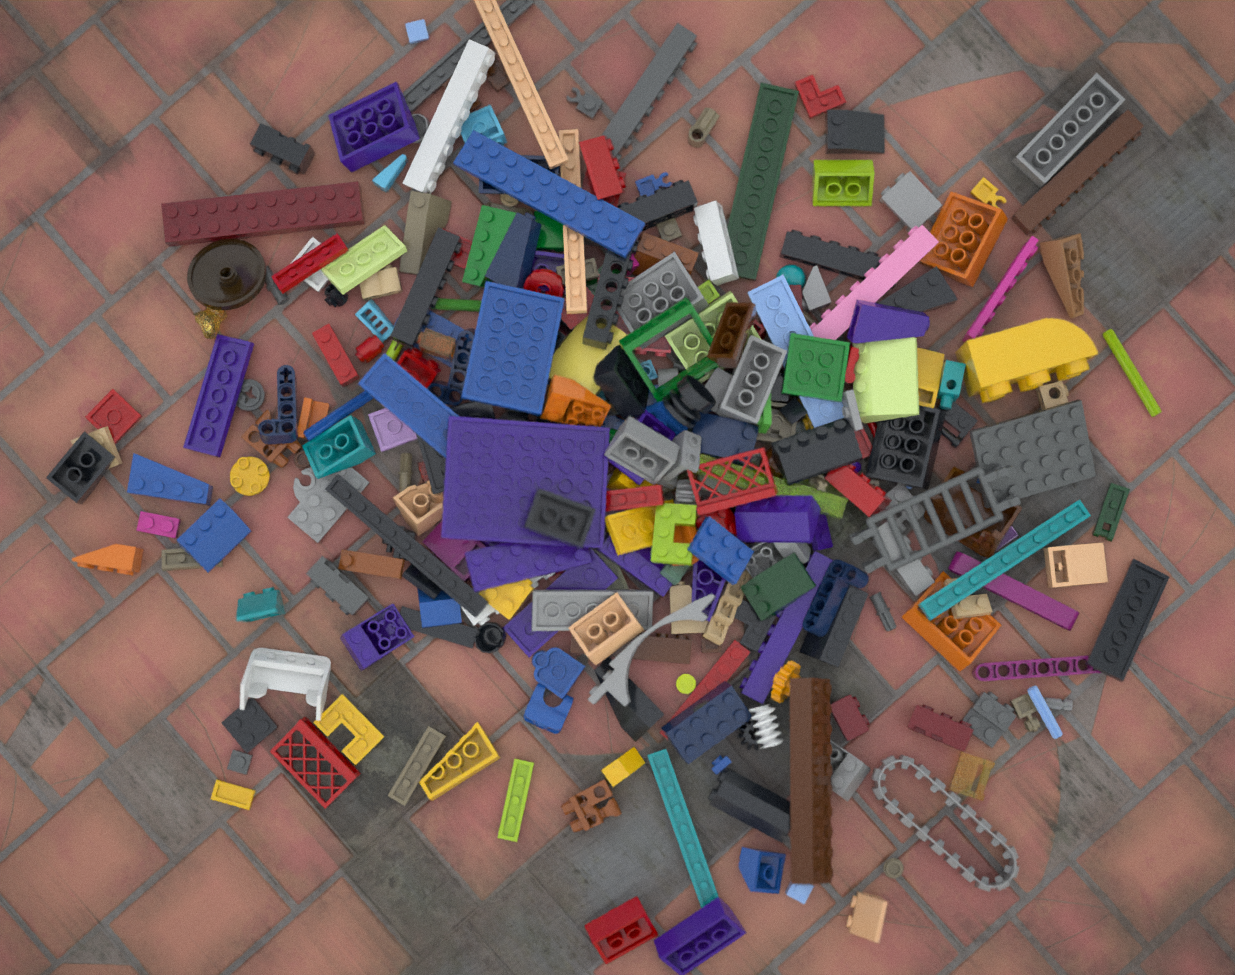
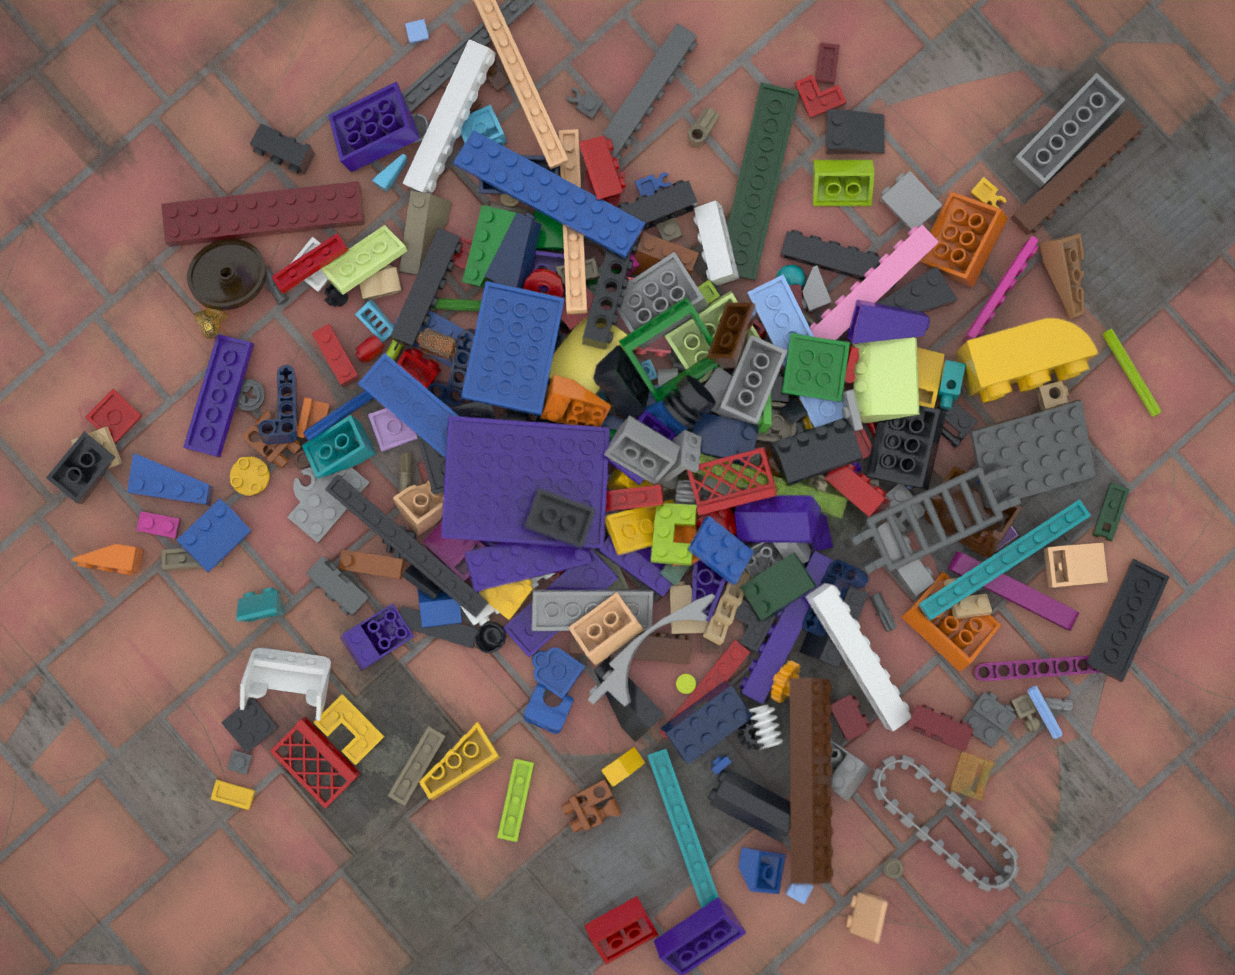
(827, 63): none -> dark red plate
(859, 656): none -> white brick

